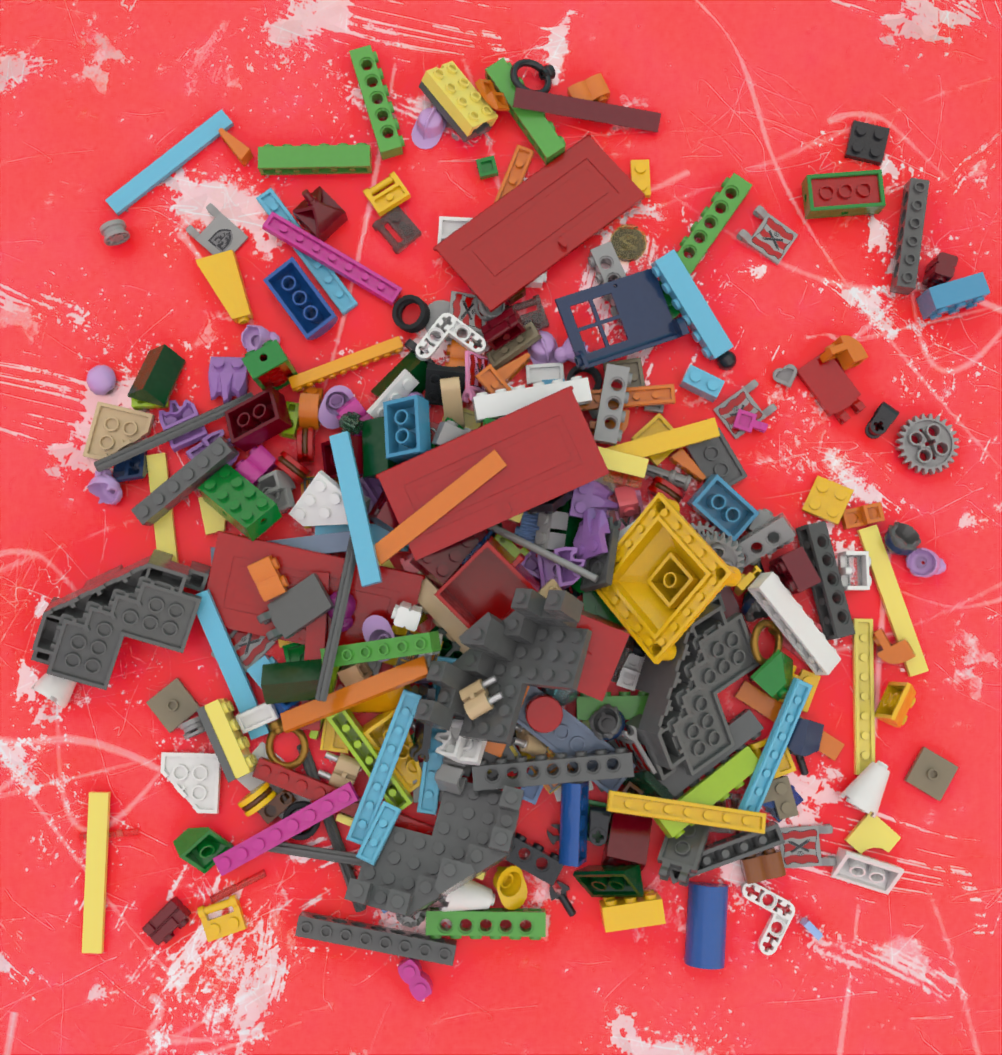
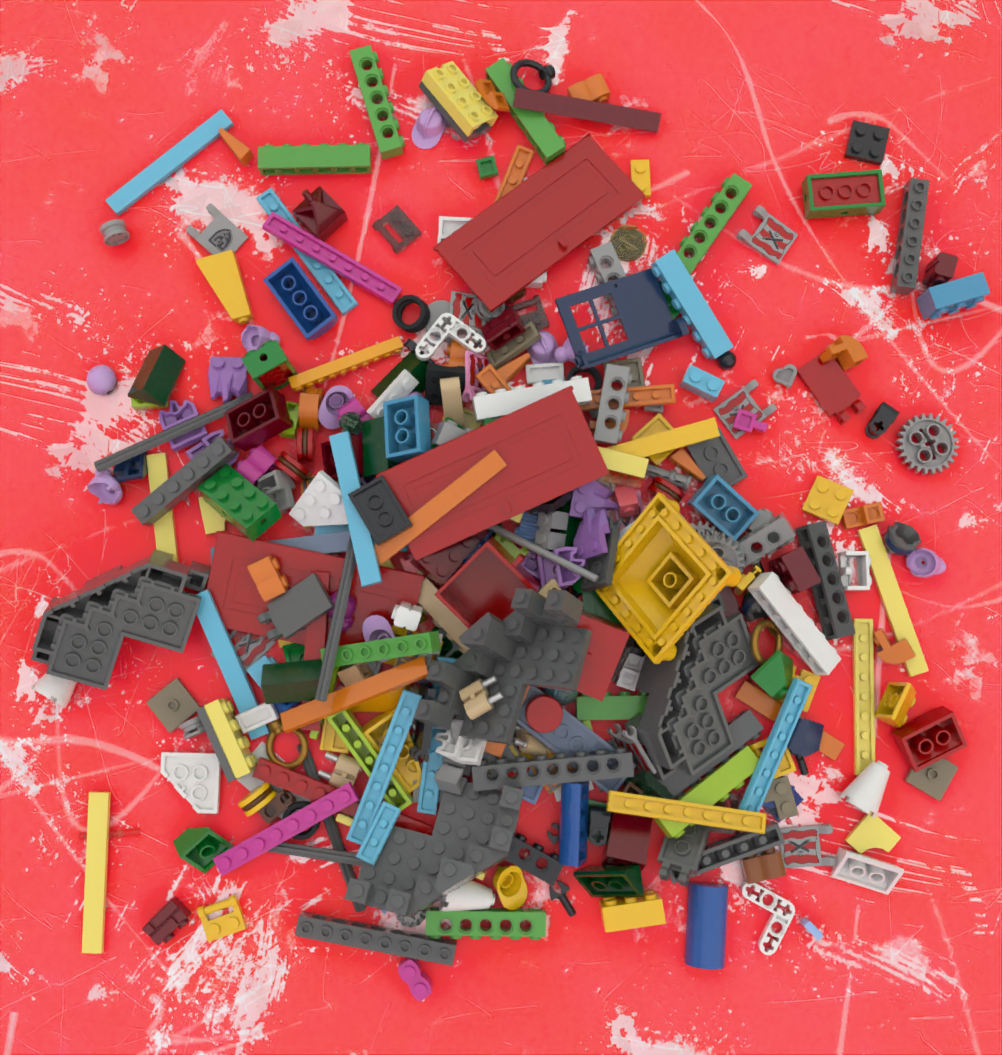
(115, 429): tan plate -> none
(238, 886): clear red bar -> none
(380, 510): none -> black tile
(389, 197): yellow plate -> none
(607, 722): dark grey hair -> none
(929, 738): none -> red slope

